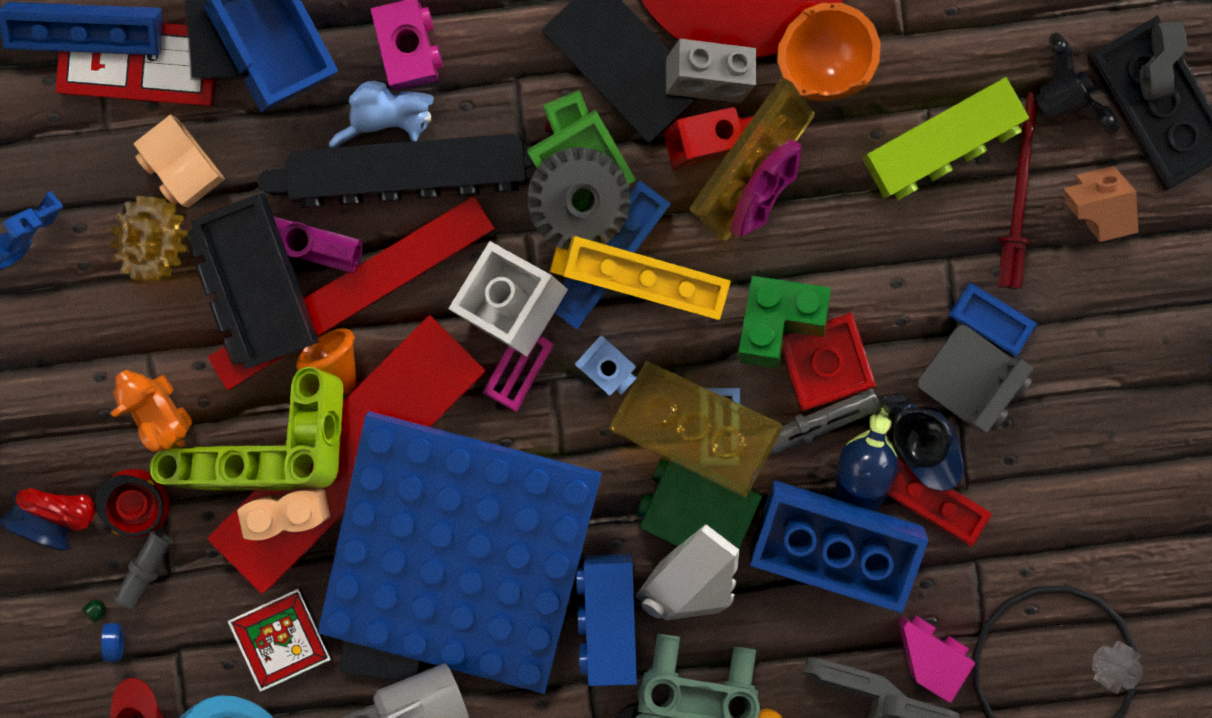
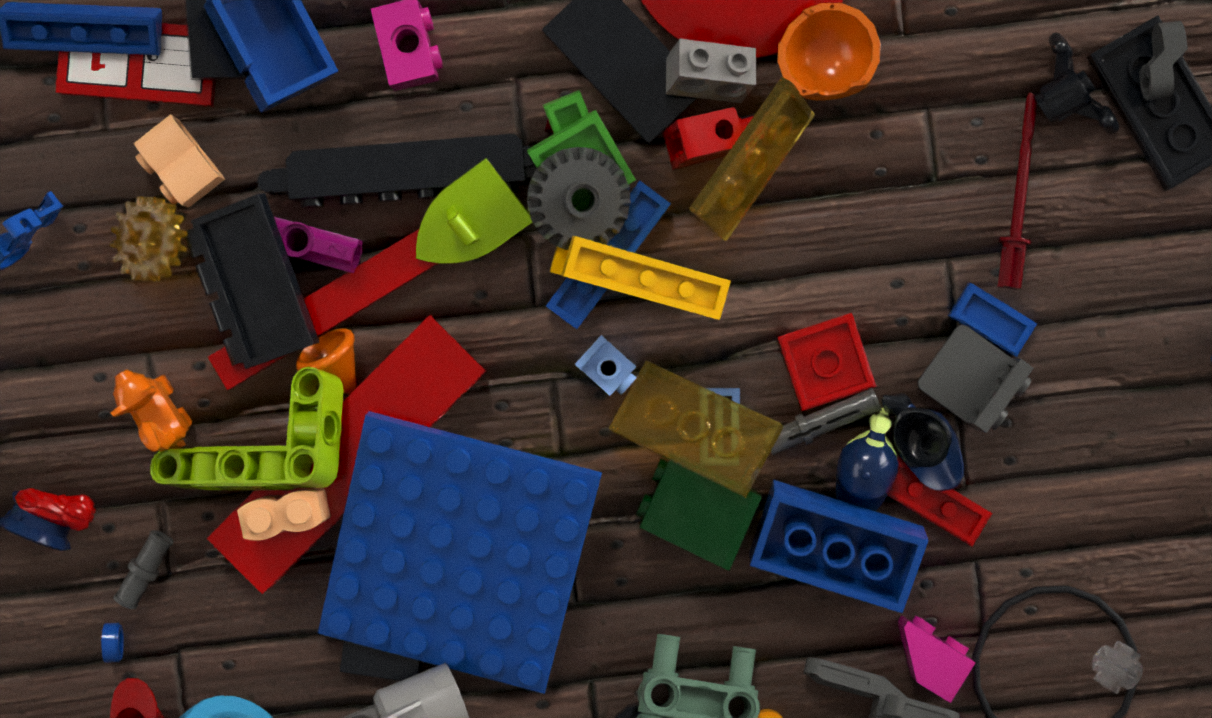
(94, 610): dark green piece -> none
(132, 503): red piece -> none
(280, 639): tile -> none
(377, 109): light blue animal -> none
(470, 218): none -> lime shield
(502, 397): dark pink tile -> none
(508, 298): white brick -> none
(607, 620): blue brick -> none
(692, 578): white wedge -> none
(764, 187): magenta tile -> none
(777, 308): green brick -> none
(945, 138): lime brick -> none
(1104, 202): nougat brick -> none

